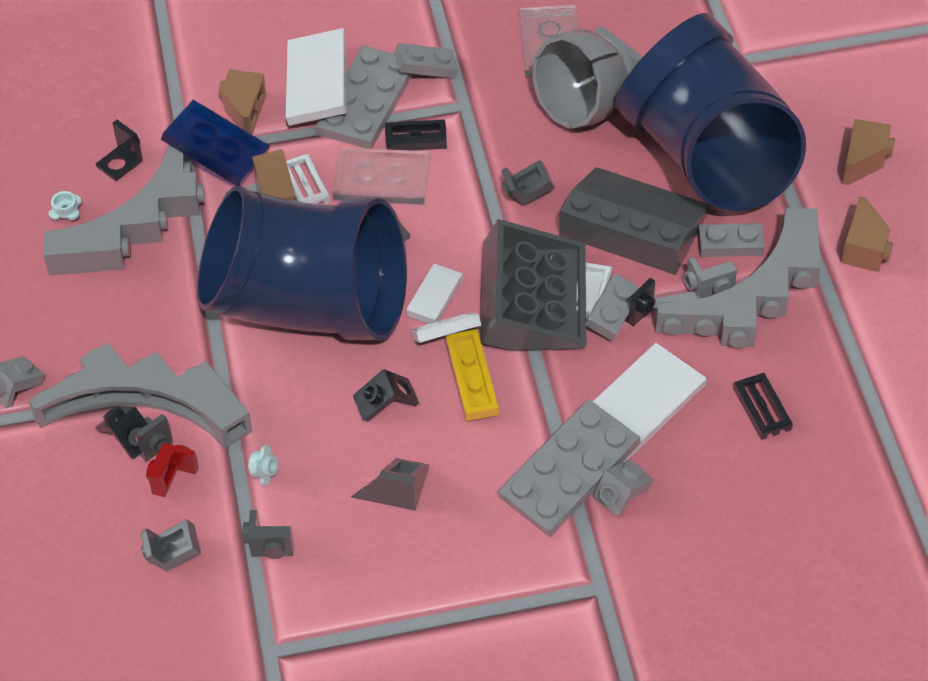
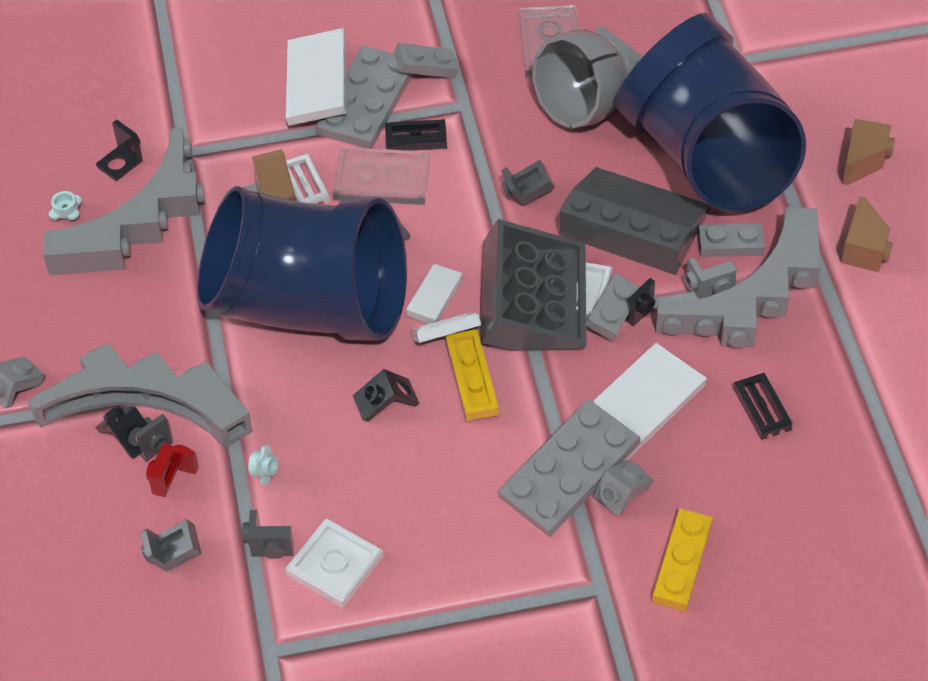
(214, 142): clear blue tile -> none
(243, 97): medium nougat slope -> none
(334, 562): none -> white tile
(397, 485): dark grey slope -> none
(682, 560): none -> yellow plate

